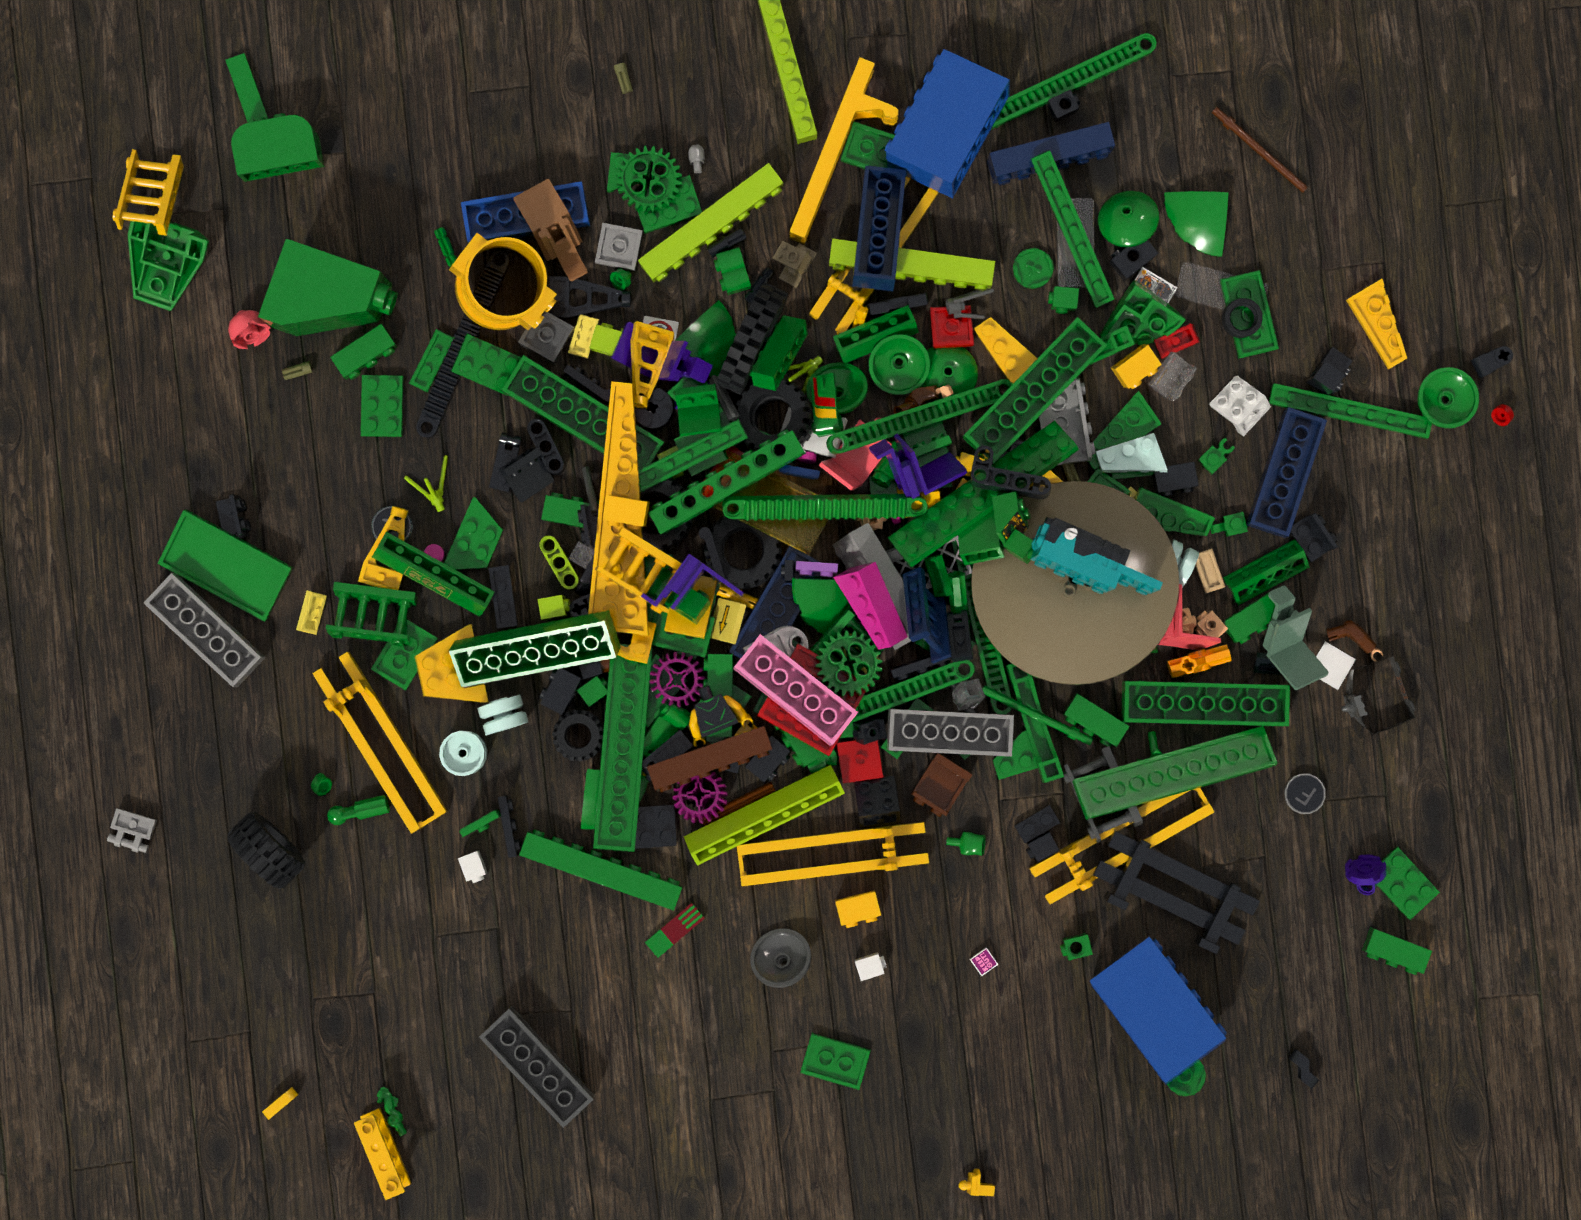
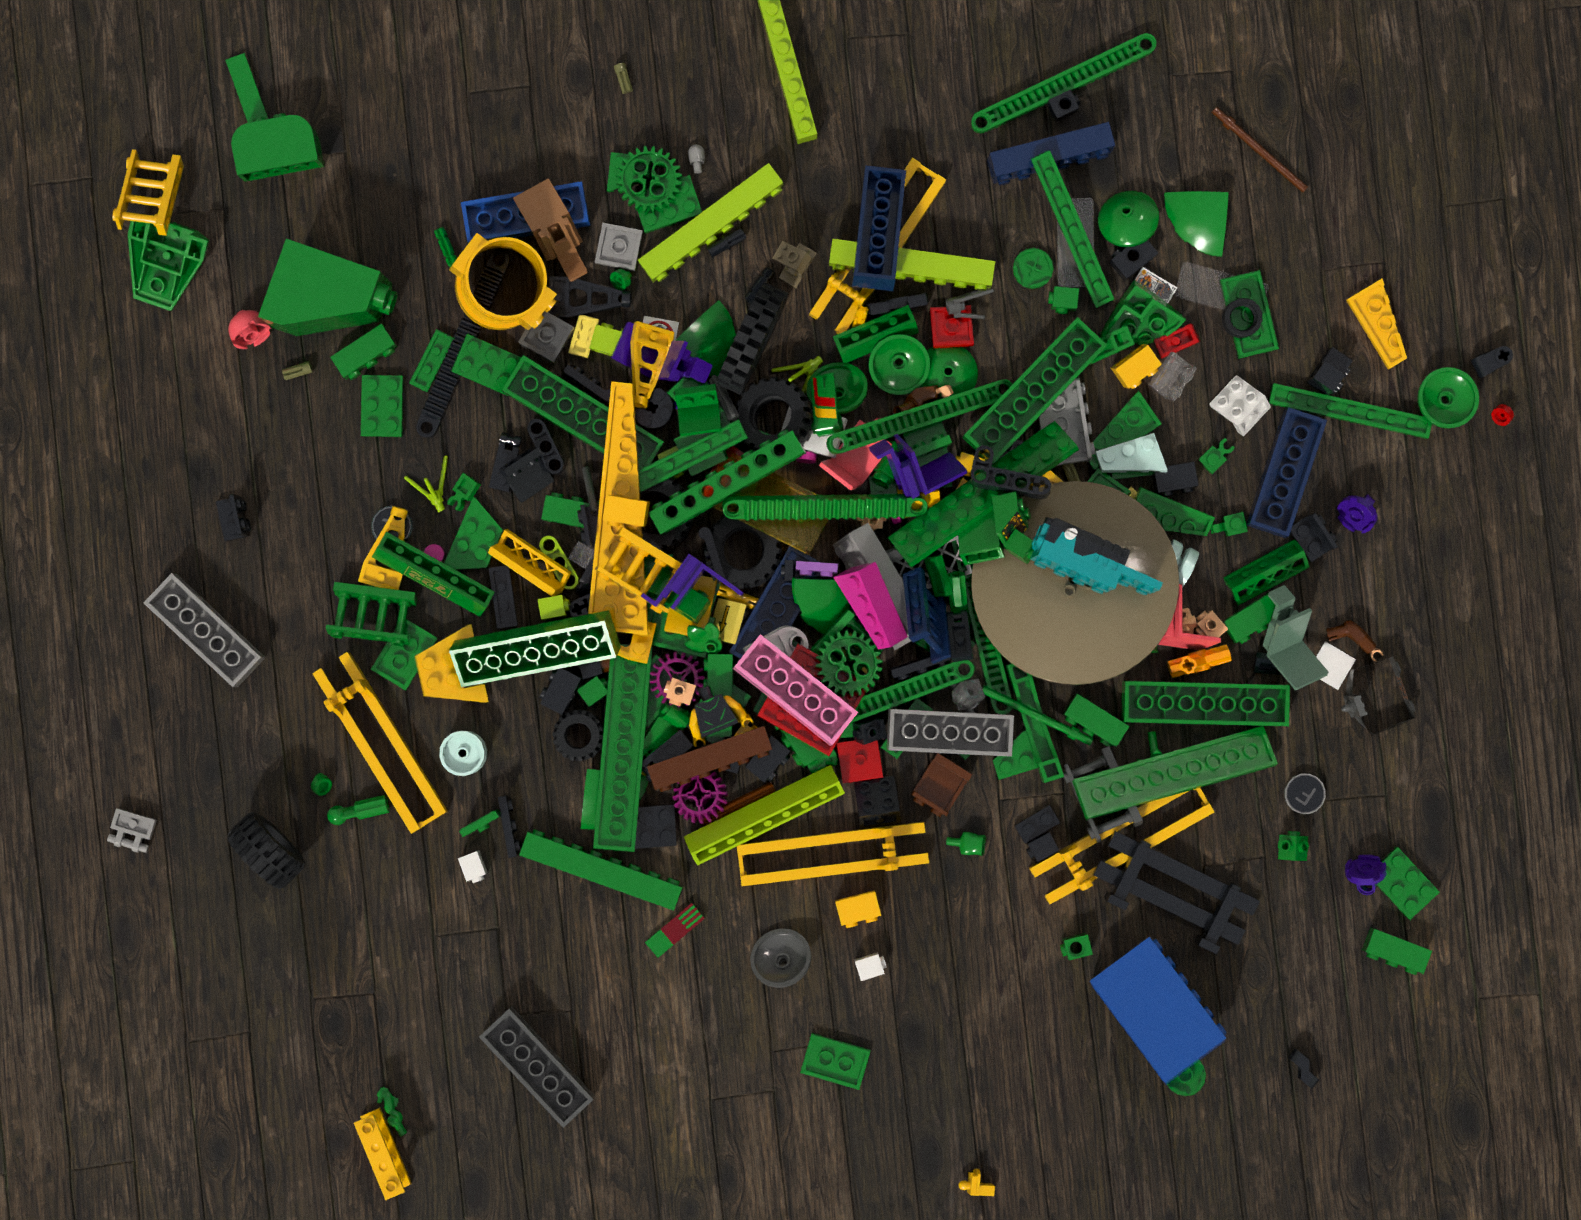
(225, 565): green tile -> none
(281, 1102): yellow beam -> none
(311, 612): light yellow plate -> none
(465, 490): none -> green plate
(502, 712): light aqua wheel -> none
(527, 569): none -> yellow fence
(679, 692): none -> light nougat brick
(701, 638): none -> green plate
(733, 271): green brick -> none
(779, 352): green brick -> none
(800, 472): blue tile -> none
(853, 107): yellow piece -> none
(866, 146): green plate -> none
(947, 122): blue brick -> none
(983, 961): tile -> none
(1005, 349): yellow wing -> none
(1209, 571): tan tile -> none
(1293, 846): none -> green brick
(1357, 513): none -> dark purple tile

